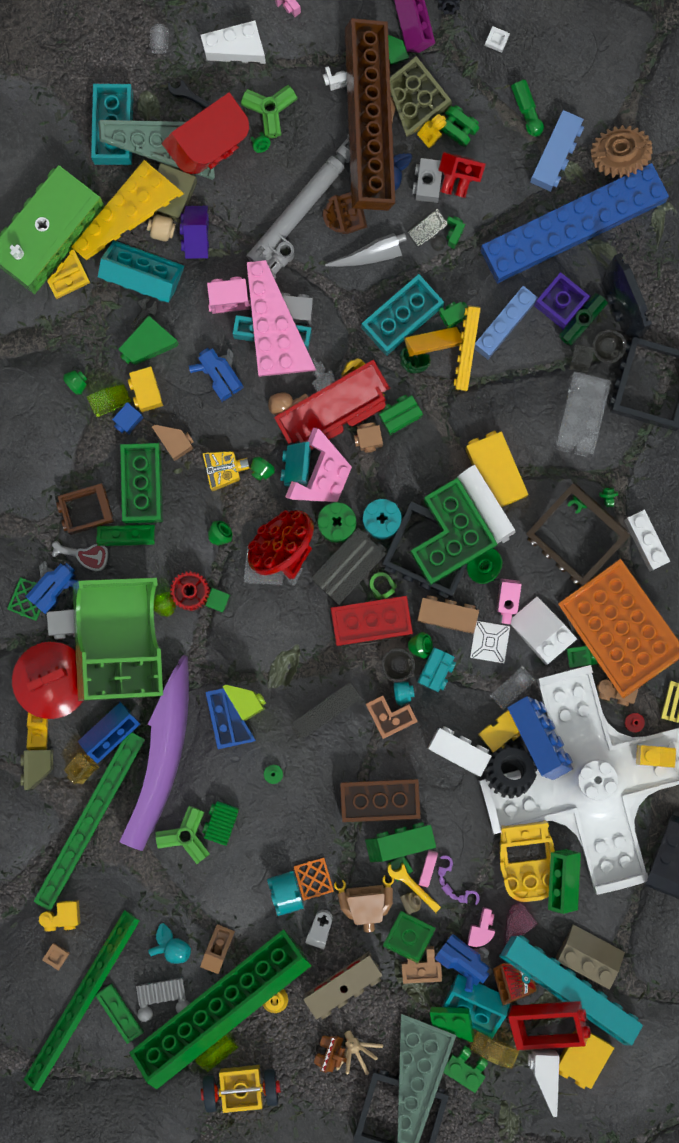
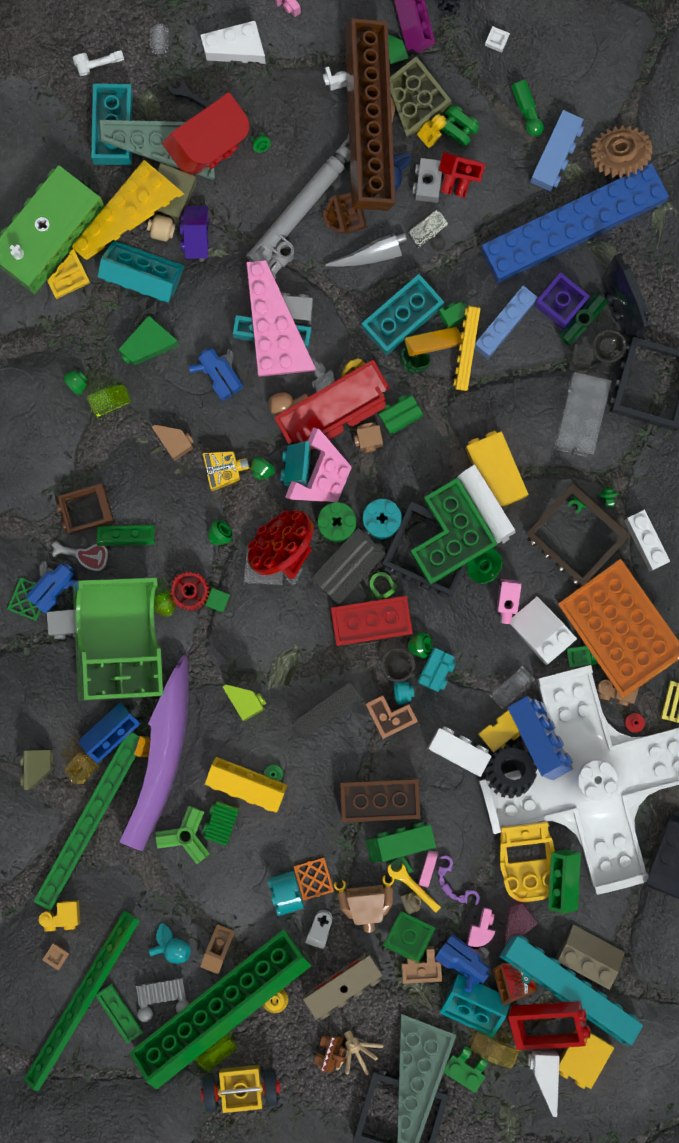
(37, 733): yellow slope -> none
(47, 680): red bracket -> none
(84, 65): none -> white brick
(127, 419): blue brick -> none
(141, 483): green brick -> none
(143, 747): none -> light orange tile
(145, 389): yellow brick -> none
(226, 721): blue wedge -> none
(228, 295): bright pink brick -> none
(246, 784): none -> yellow brick
(270, 118): bright green piece -> none
(448, 614): medium nougat brick -> none
(454, 234): green bracket -> none
(454, 1021): green wing -> none
(490, 642): white sticker -> none
(655, 756): yellow slope -> none

